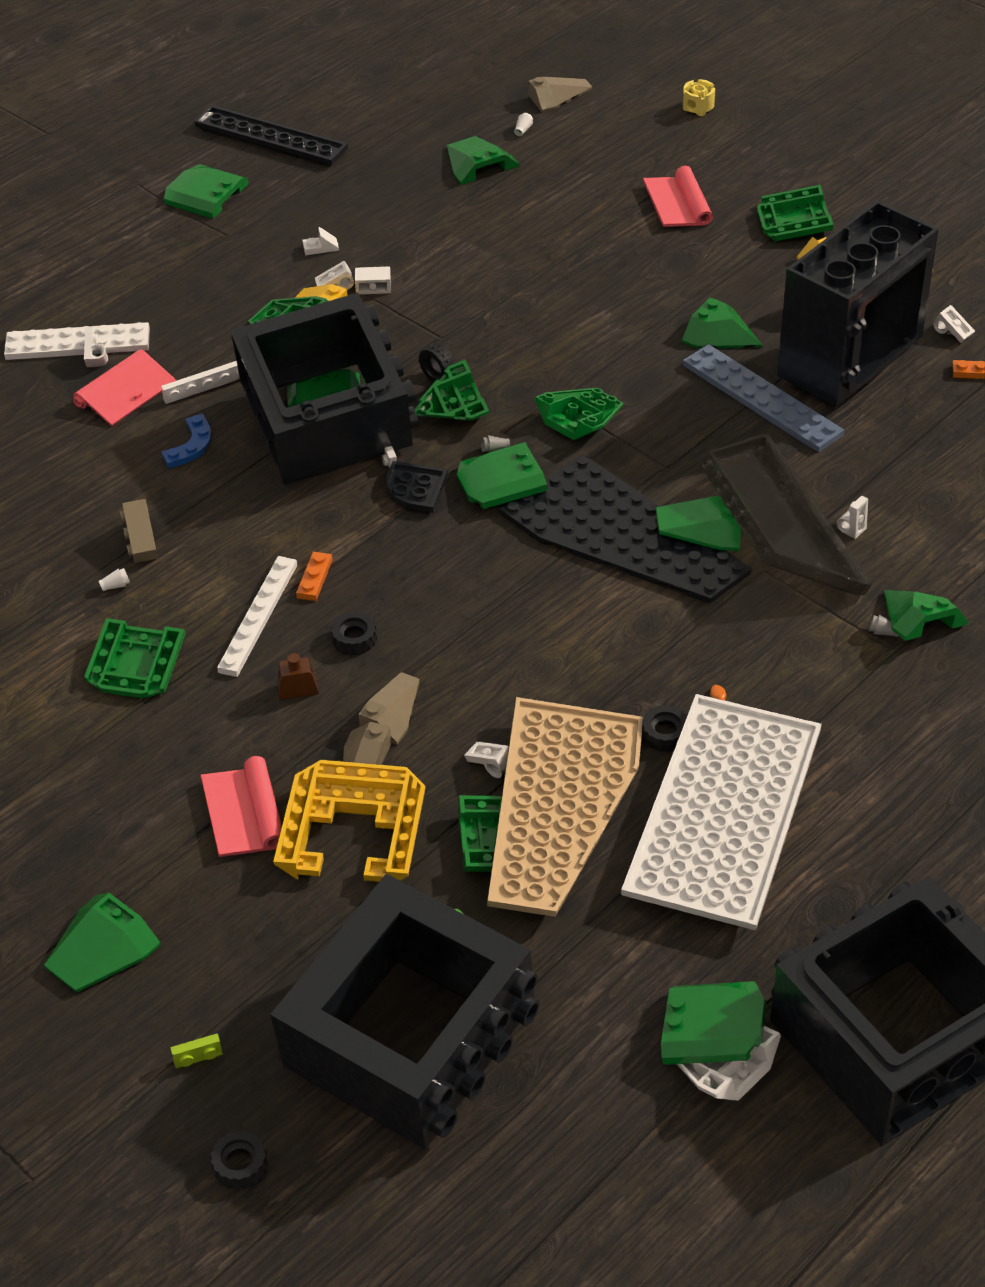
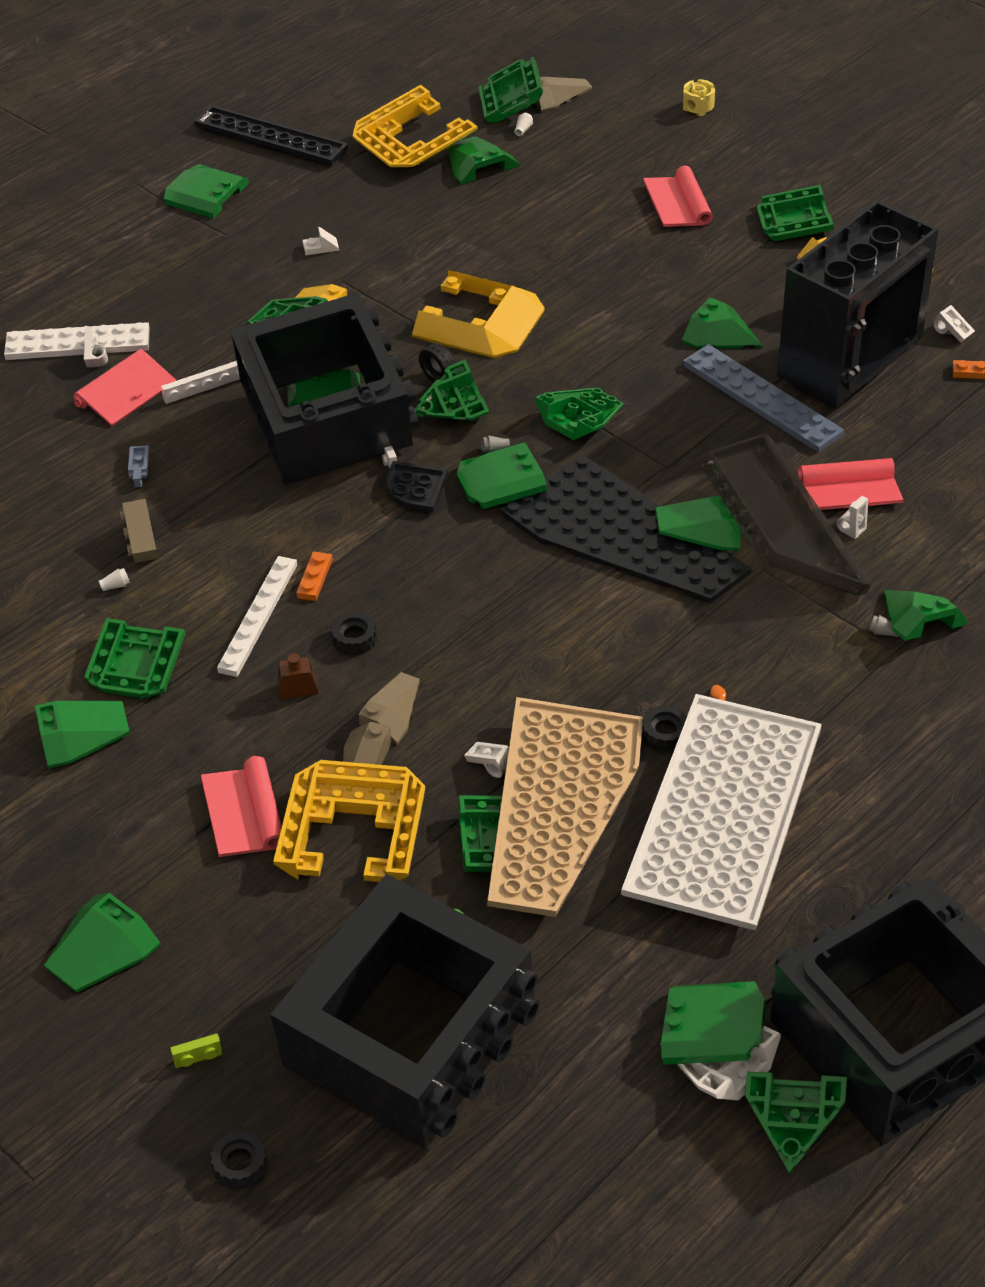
(79, 728): none -> green wedge
(138, 464): none -> sand blue hinge
(195, 447): blue plate -> none
(337, 275): white plate -> none
(373, 280): white brick -> none
(378, 128): none -> yellow slope
(499, 336): none -> yellow slope
(511, 90): none -> green wedge
(794, 1110): none -> green wedge
(845, 482): none -> coral door

